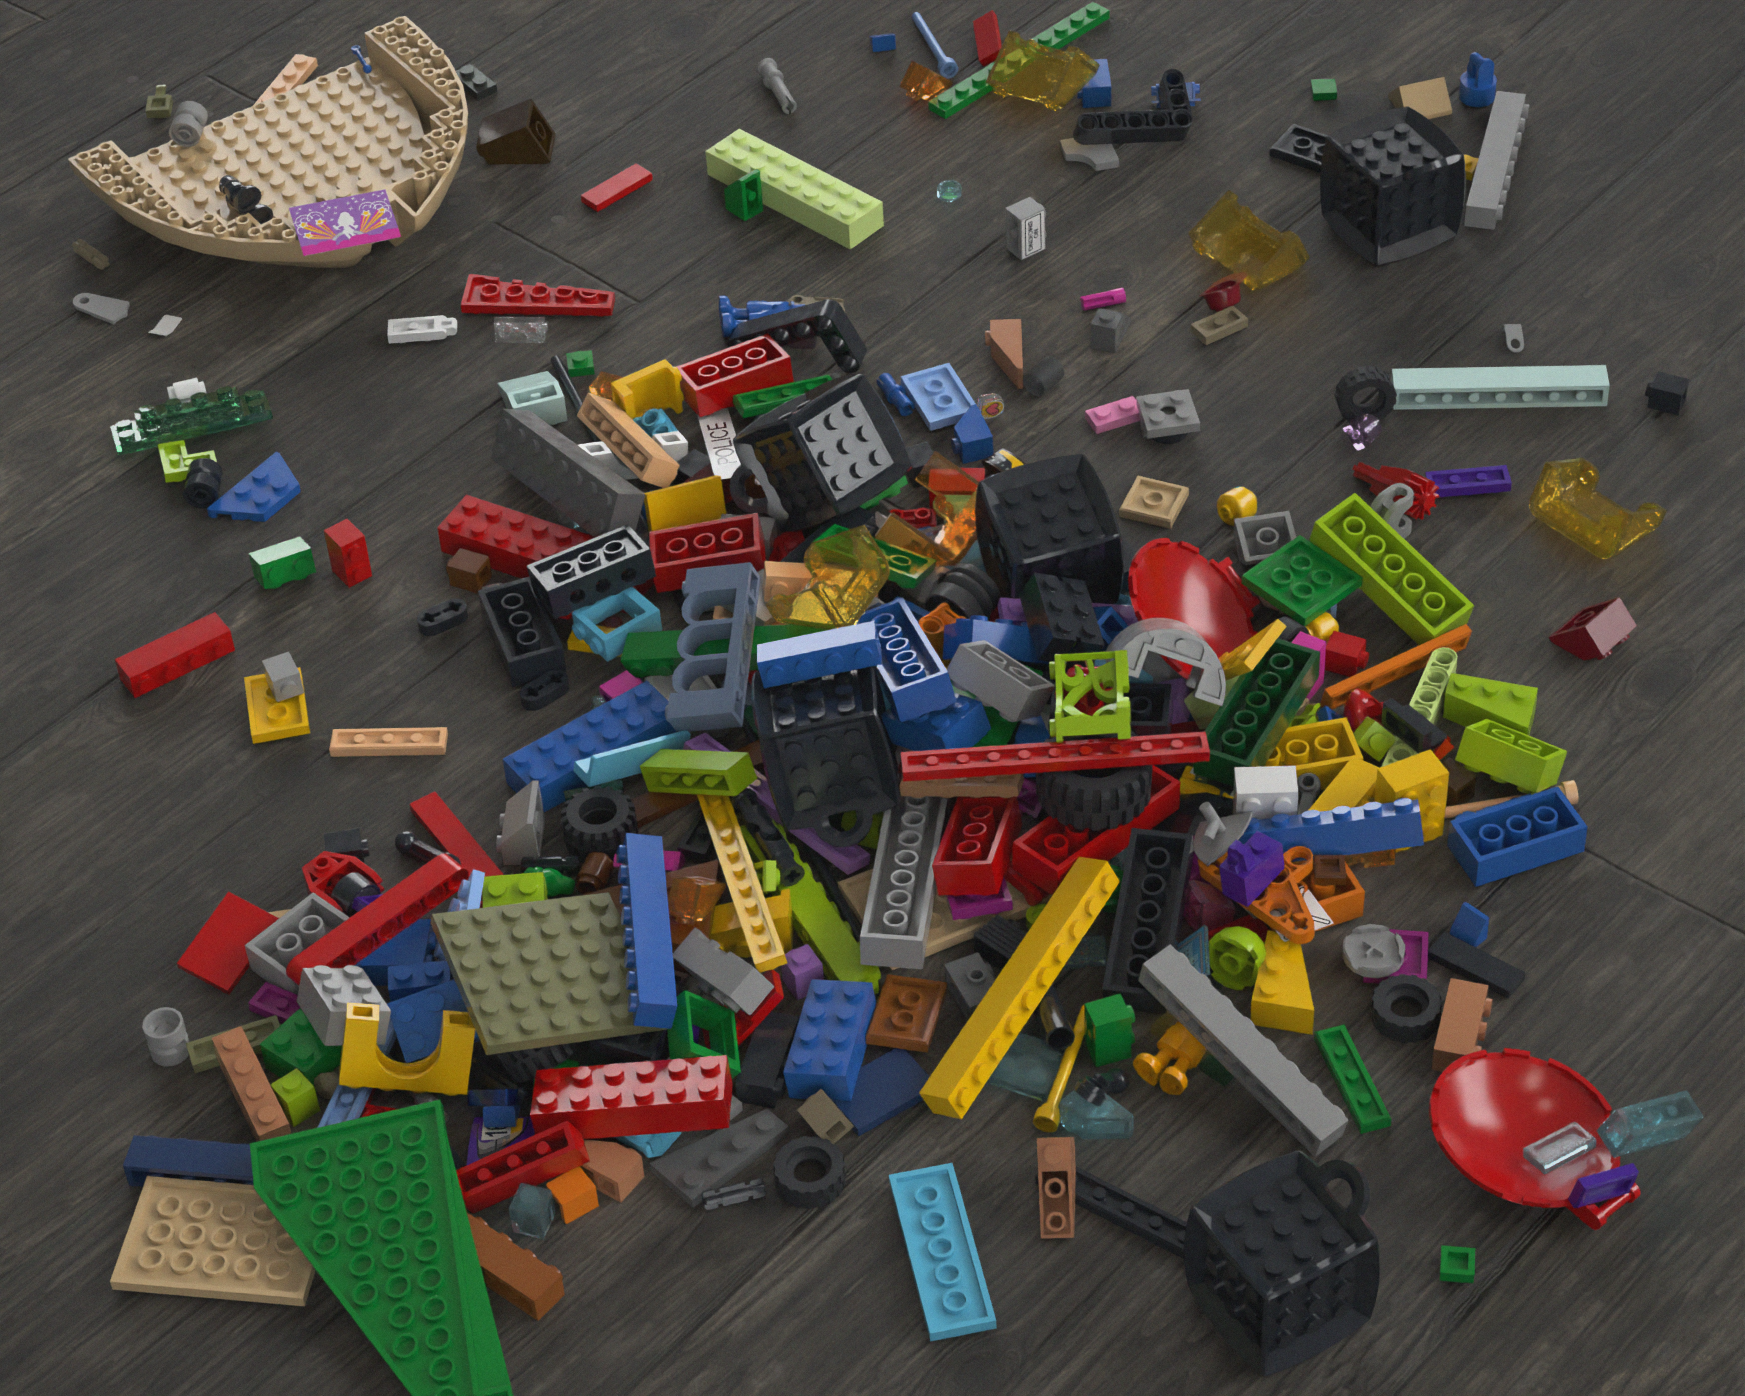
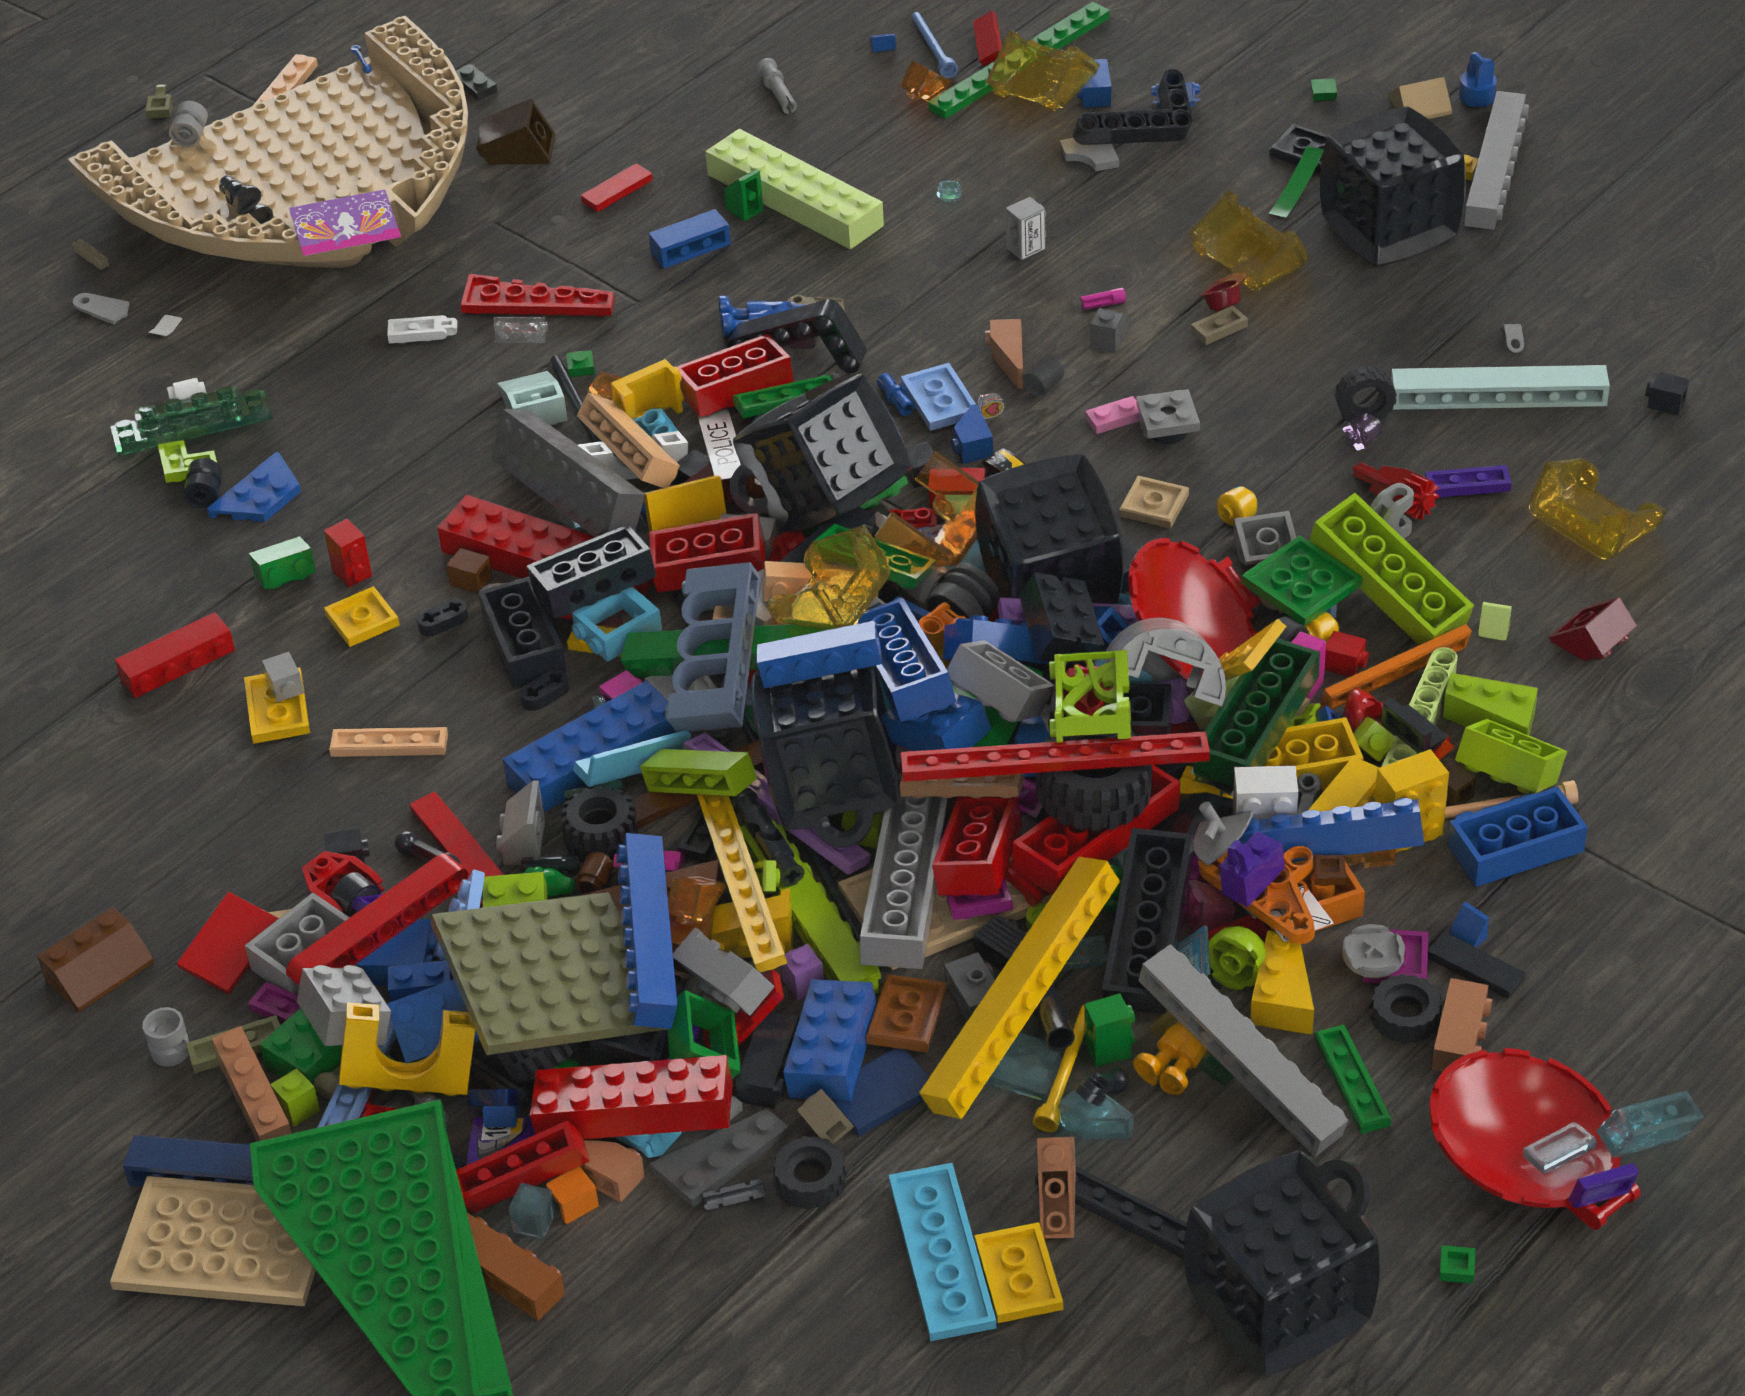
(95, 959): none -> reddish brown slope
(361, 616): none -> yellow plate
(689, 238): none -> blue brick
(1018, 1272): none -> yellow plate
(1297, 182): none -> green sticker
(1494, 621): none -> yellowish green slope

